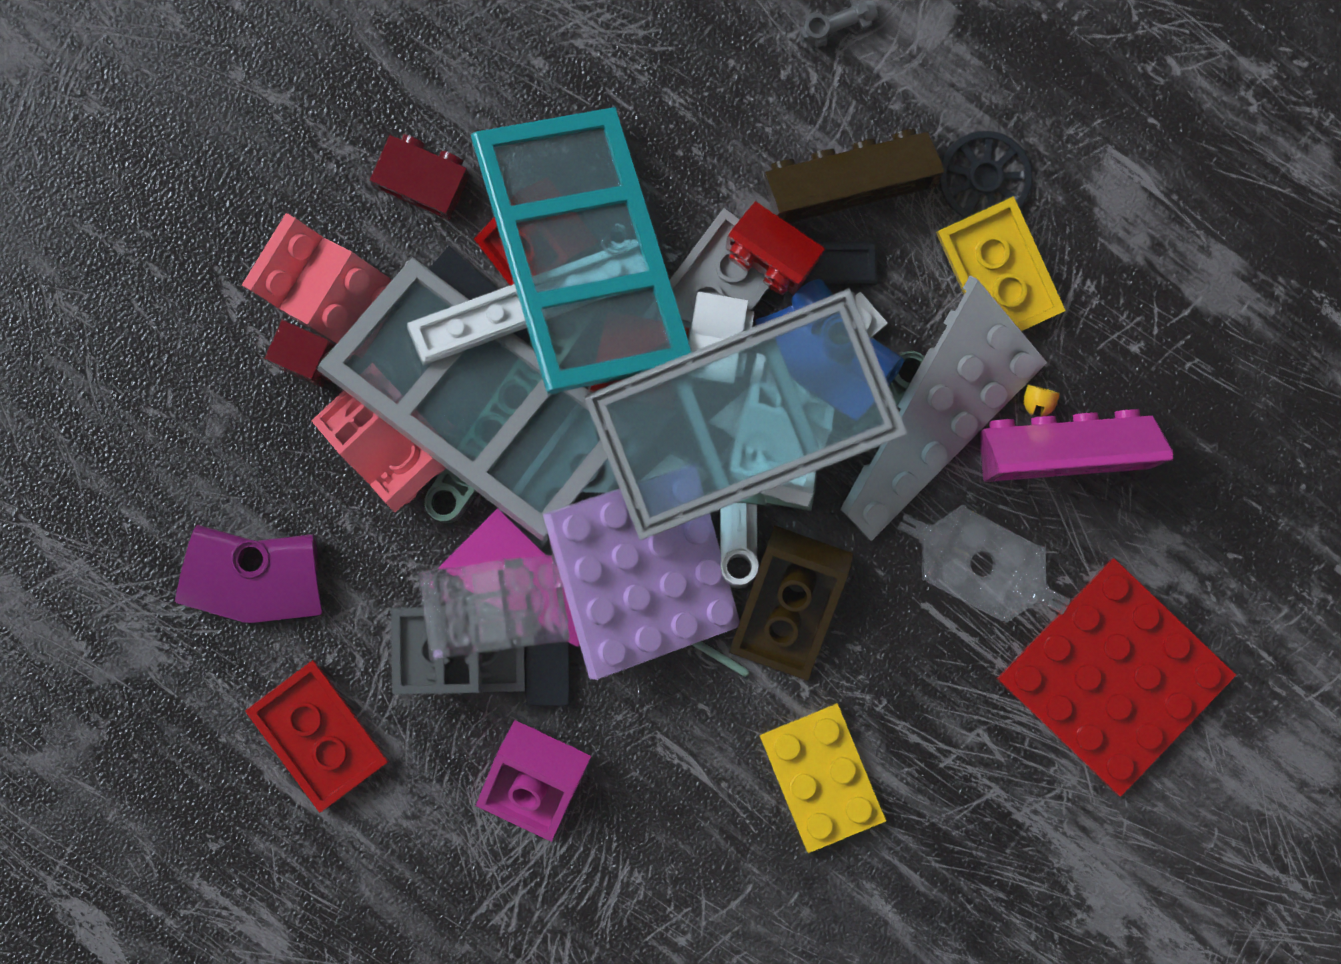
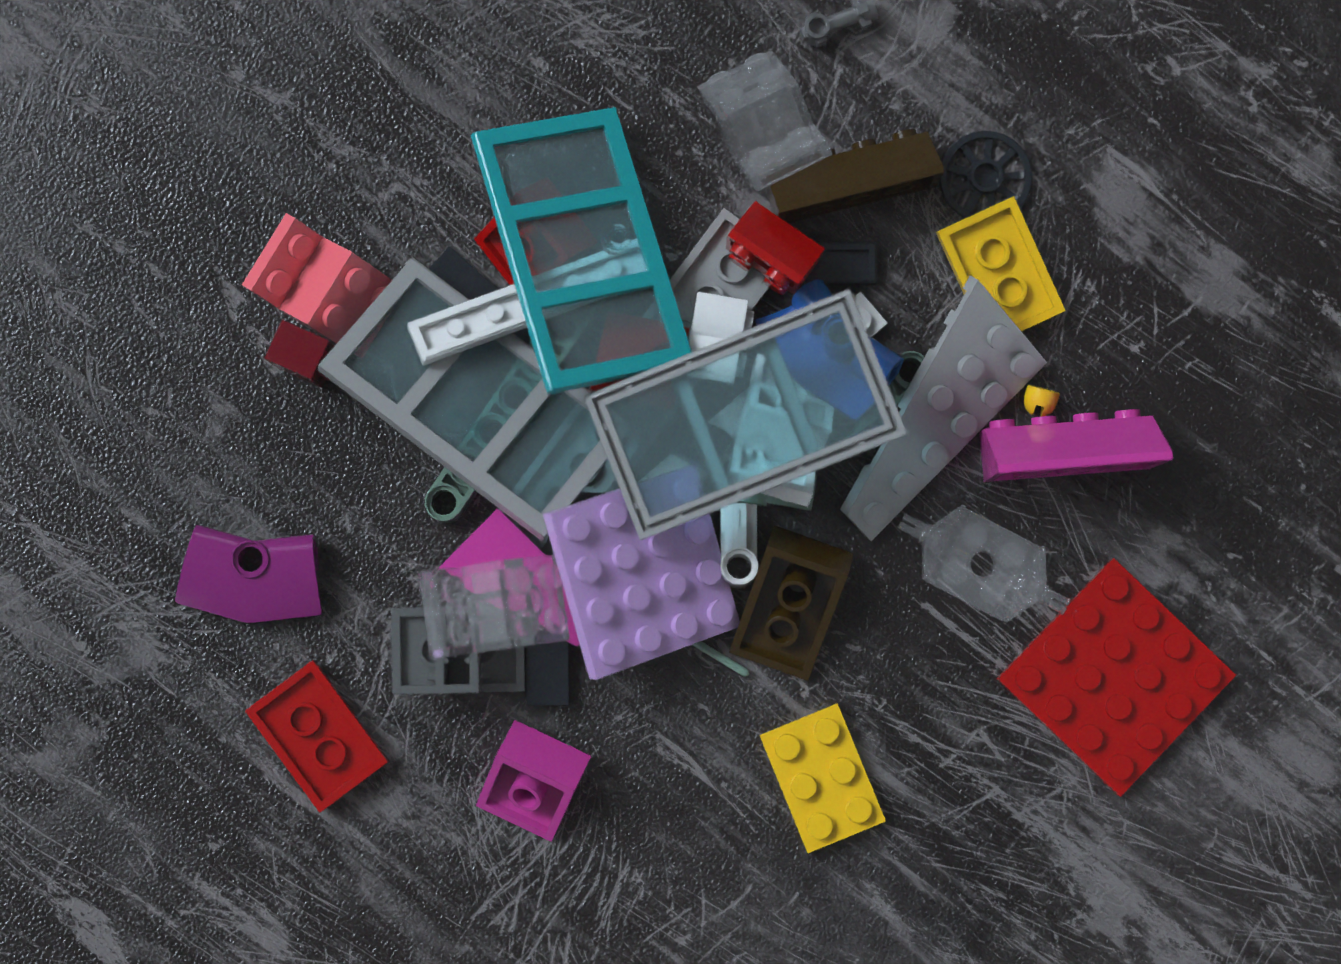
(376, 450): coral bracket -> none
(420, 176): dark red brick -> none
(764, 120): none -> clear bracket

